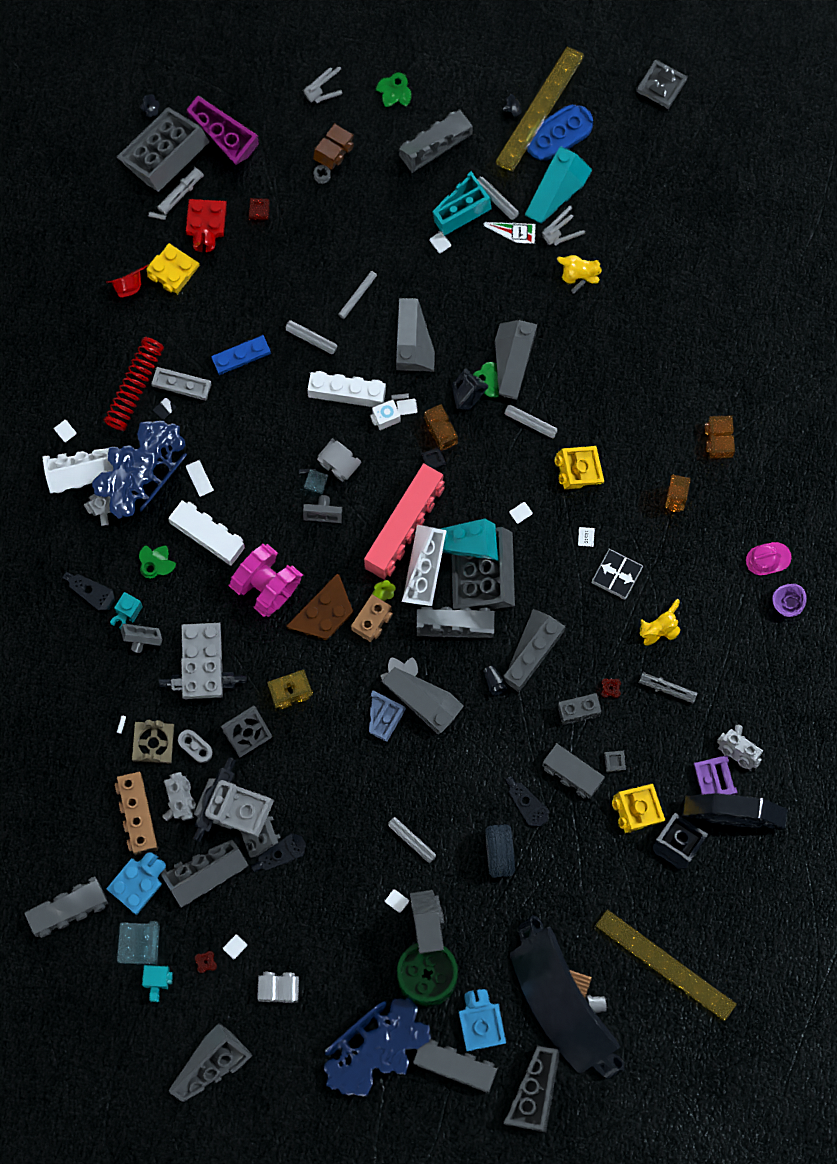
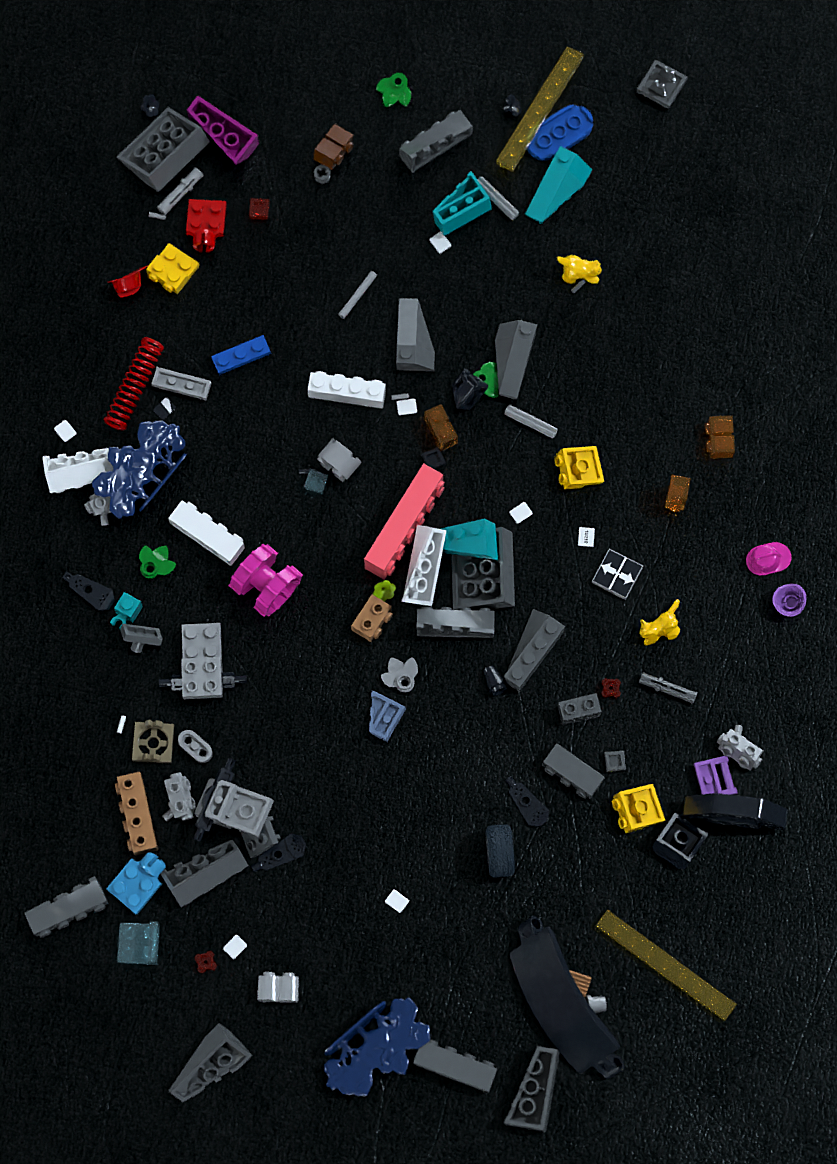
(156, 978): teal brick -> none
(199, 478): white sticker -> none
(264, 735): dark grey piece -> none
(299, 685): clear yellow brick -> none
(311, 337): light grey axle -> none
(313, 91): light grey plant -> none
(322, 511): dark grey tile -> none
(324, 612): reddish brown wing -> none
(385, 415): white brick -> none
(412, 840): light grey axle -> none
(425, 991): dark green brick -> none
(426, 700): dark grey wedge -> none
(427, 920): dark grey wedge -> none
(481, 1022): dark azure plate -> none
(517, 232): sticker -> none
(552, 233): light grey plant -> none

